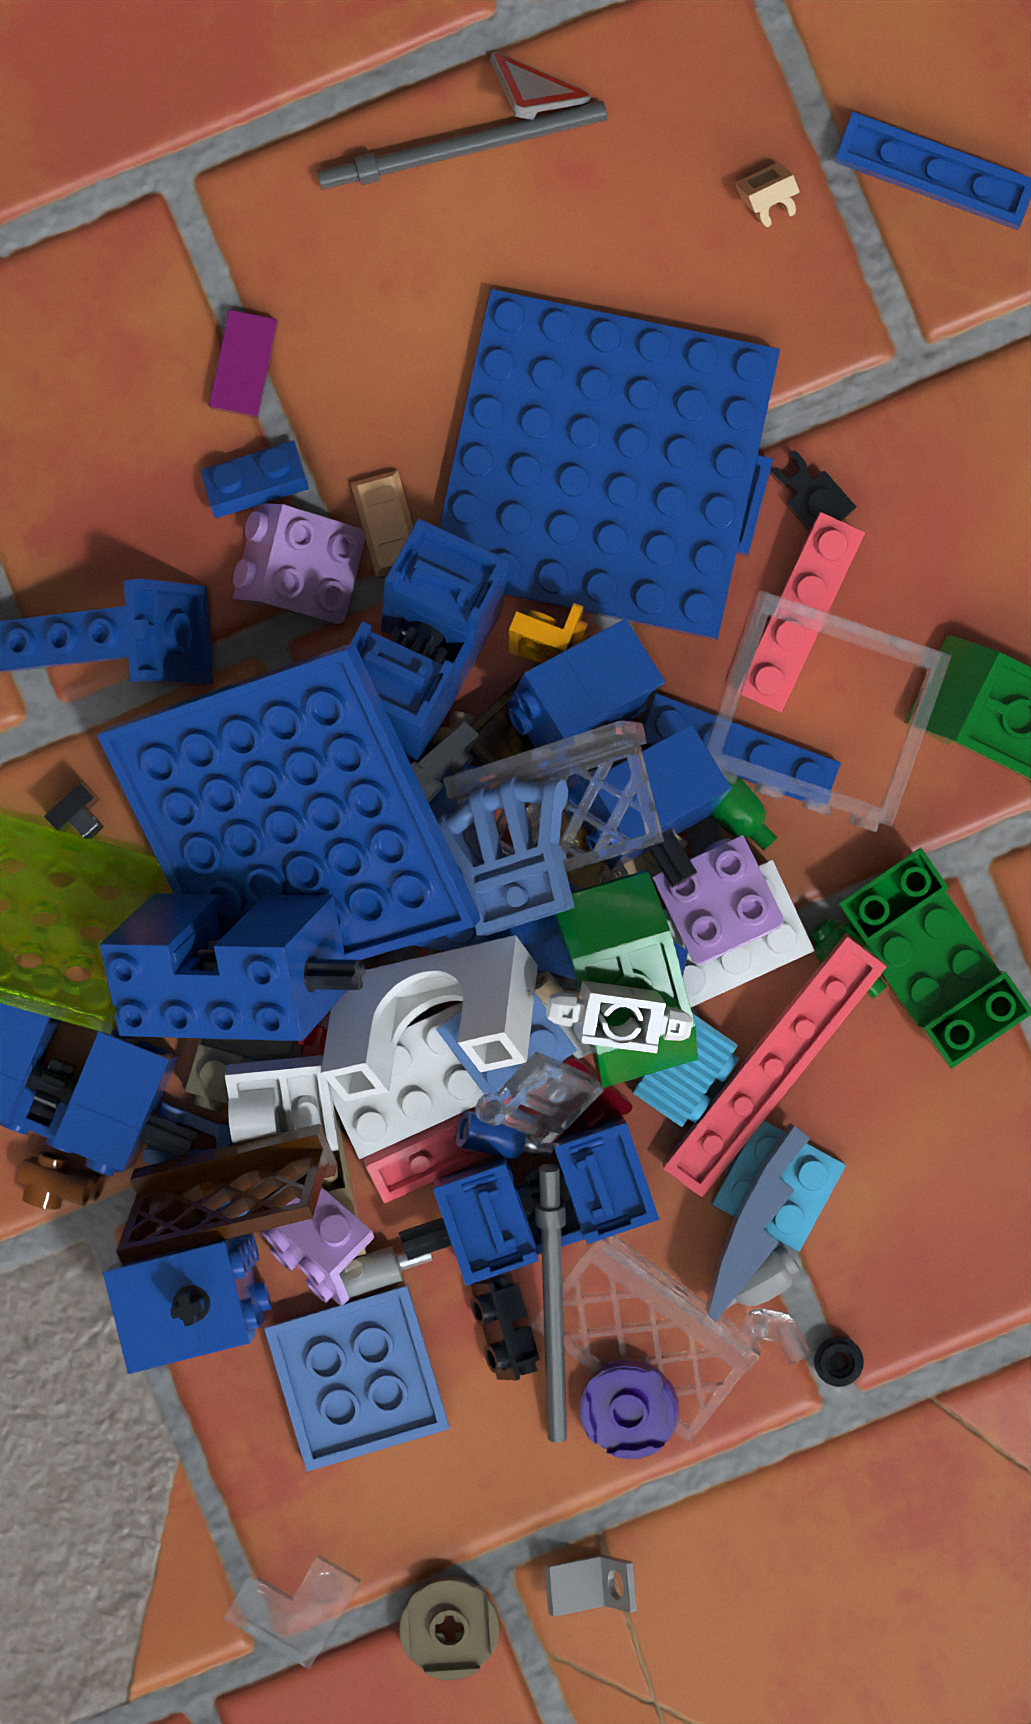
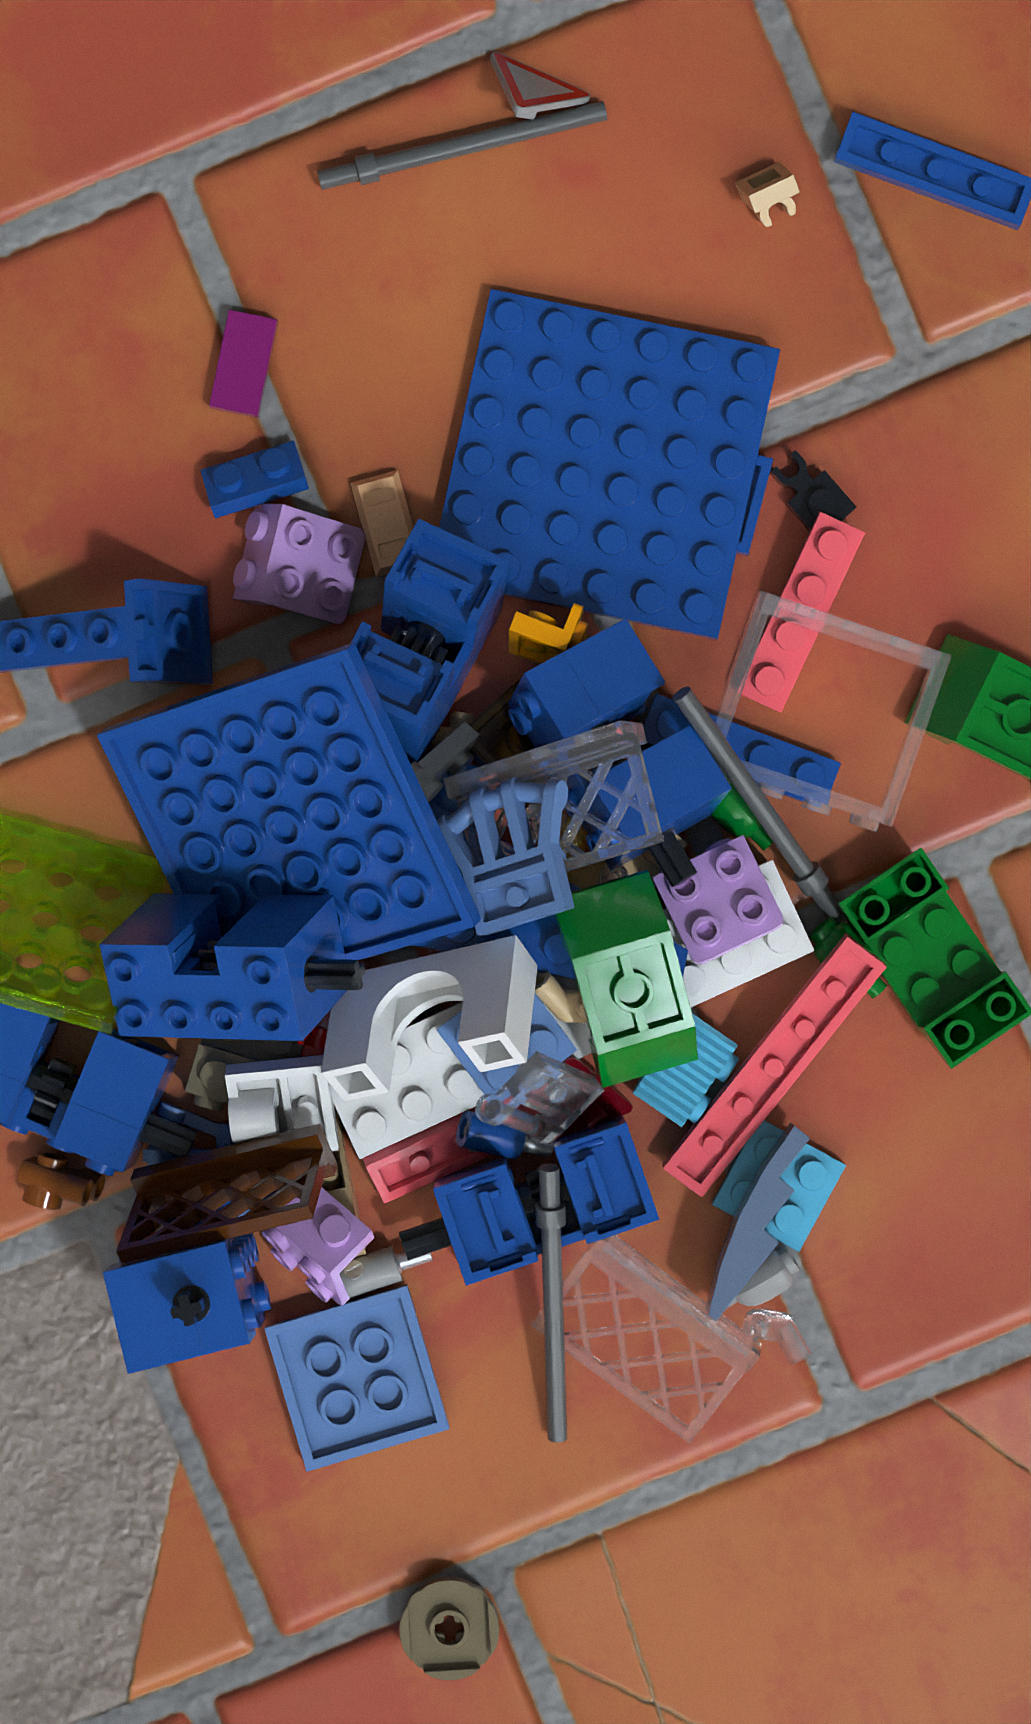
(75, 812): black tile -> none
(296, 1623): clear plate -> none
(507, 1350): black hinge -> none
(589, 1585): light grey bracket -> none
(629, 1409): dark purple tile -> none
(640, 1036): white piece -> none
(807, 873): none -> dark grey bar
(849, 1372): black plate -> none

